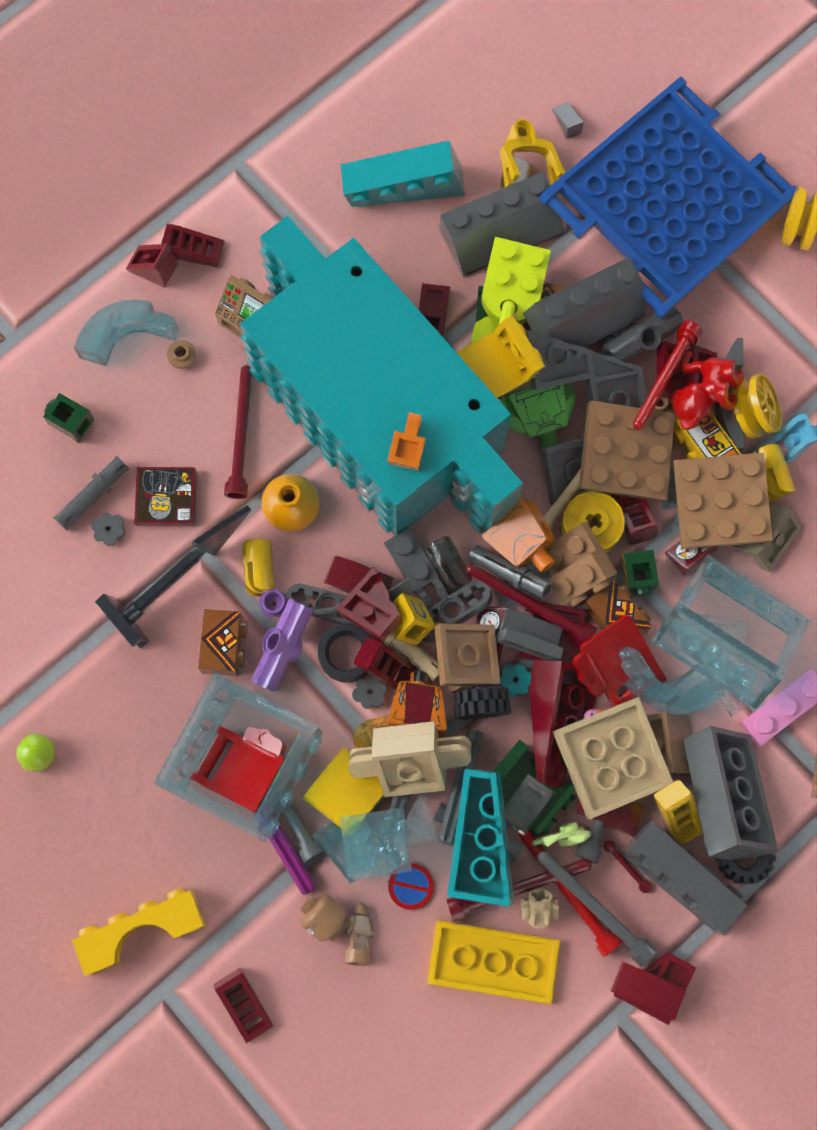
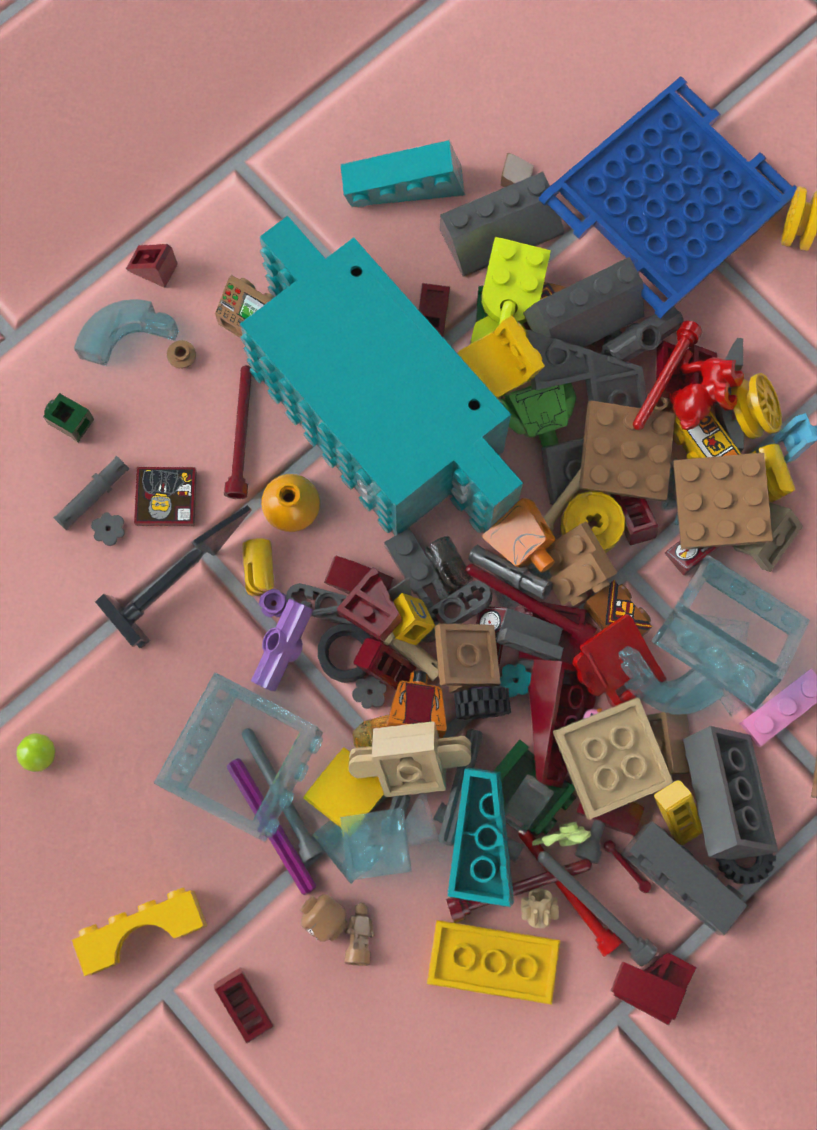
(181, 233): dark red slope -> none
(222, 642): dark orange brick -> none
(247, 767): red piece -> none
(407, 446): orange plate -> none
(411, 889): piece -> none
(524, 139): yellow piece -> none
(568, 120): piece -> none
(643, 563): dark green brick -> none

